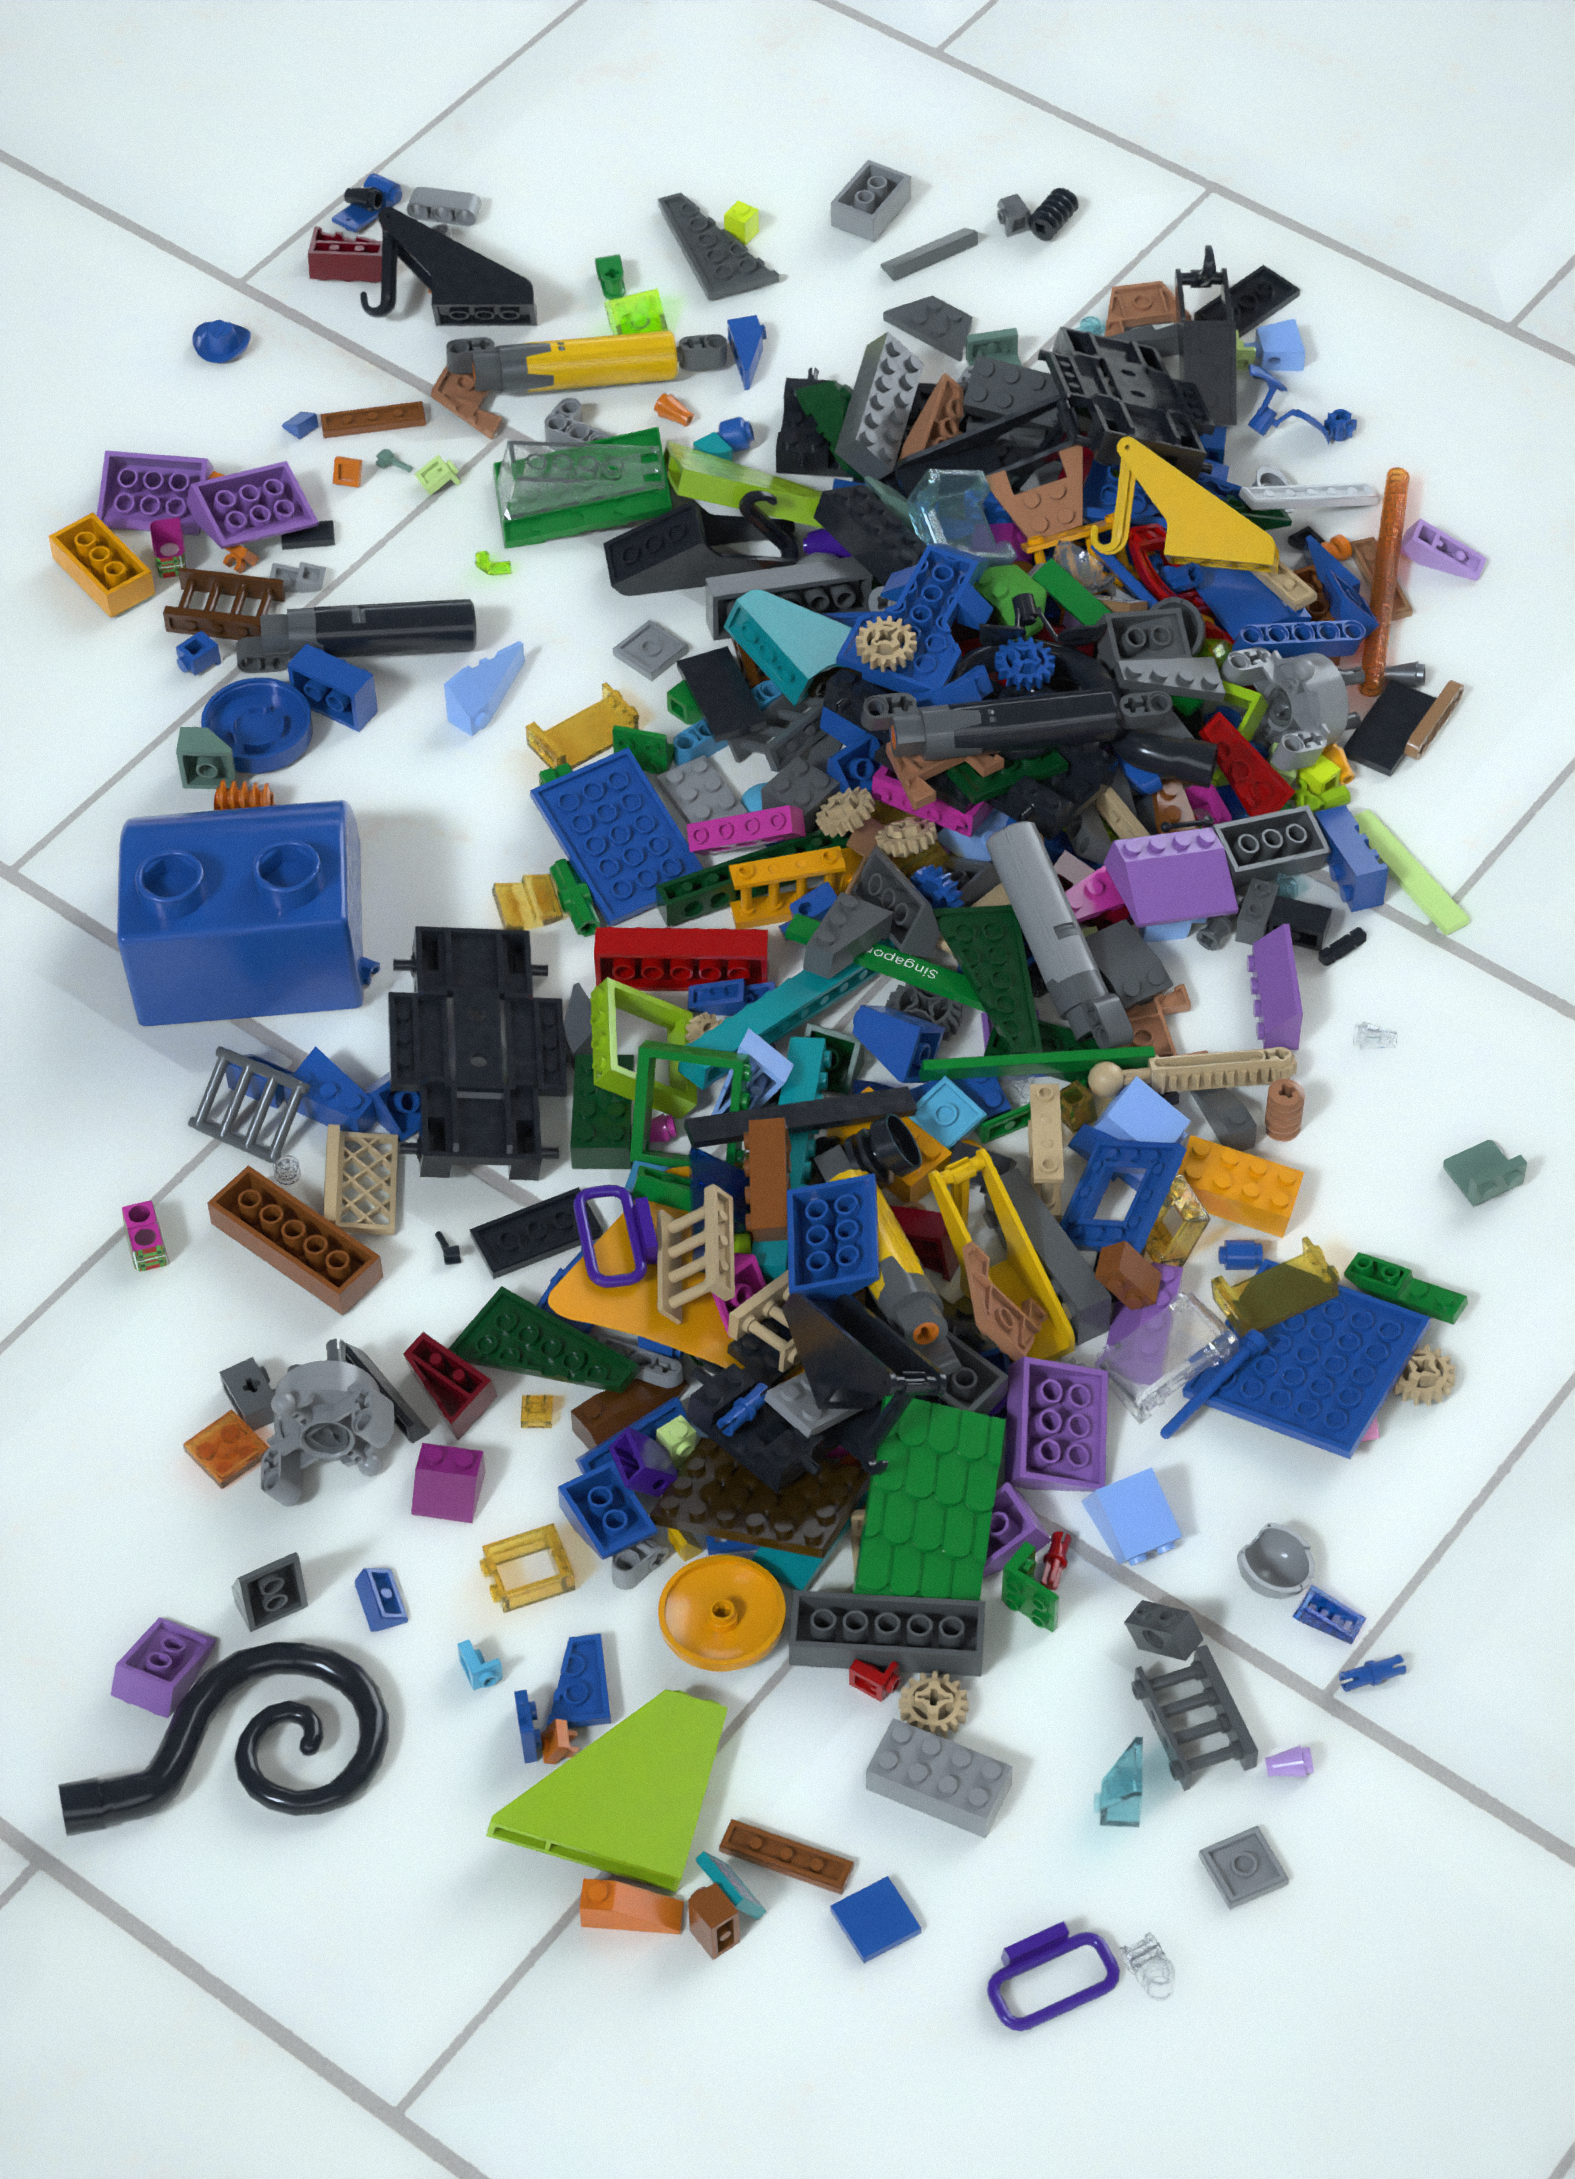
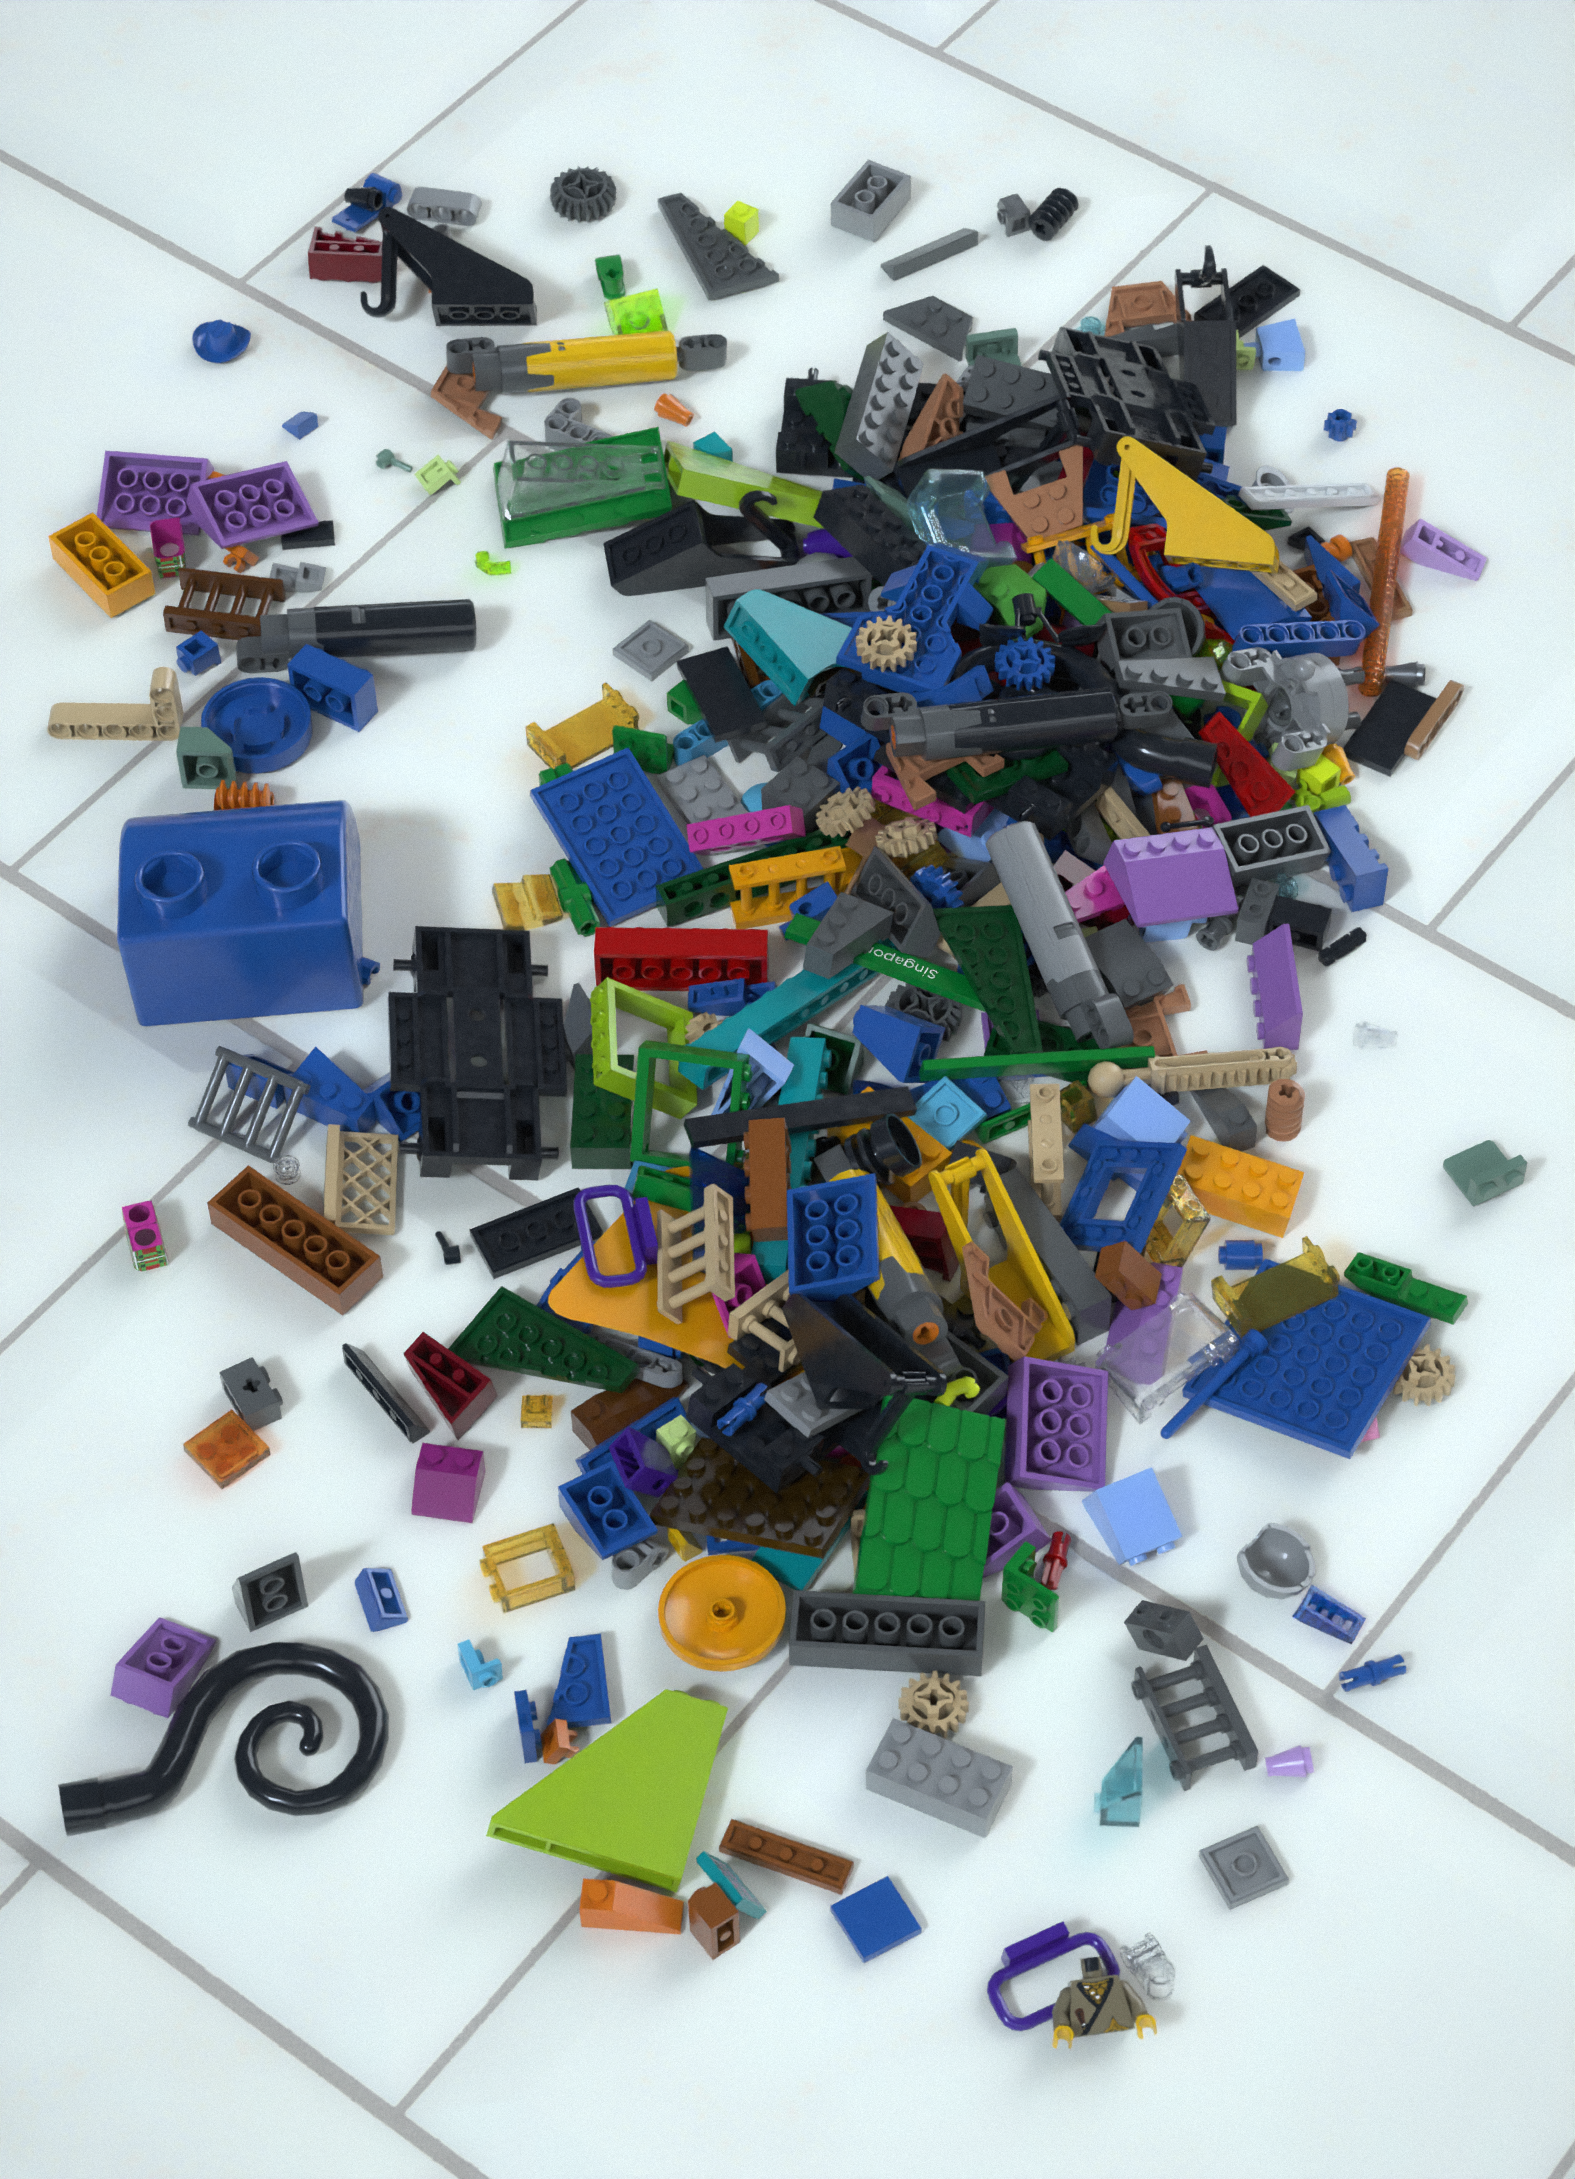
(124, 721): none -> tan beam
(324, 1415): light grey piece -> none
(347, 471): orange tile -> none
(373, 419): dark orange tile -> none
(478, 691): light blue wedge -> none
(583, 194): none -> dark grey gear
(662, 1128): dark pink cone -> none
(736, 433): blue head -> none
(746, 343): blue slope -> none
(873, 1682): red bracket -> none
(955, 1388): none -> neon yellow arm
(1098, 2006): none -> dark tan torso
(1265, 416): blue plant -> none
(1412, 875): yellowish green tile -> none

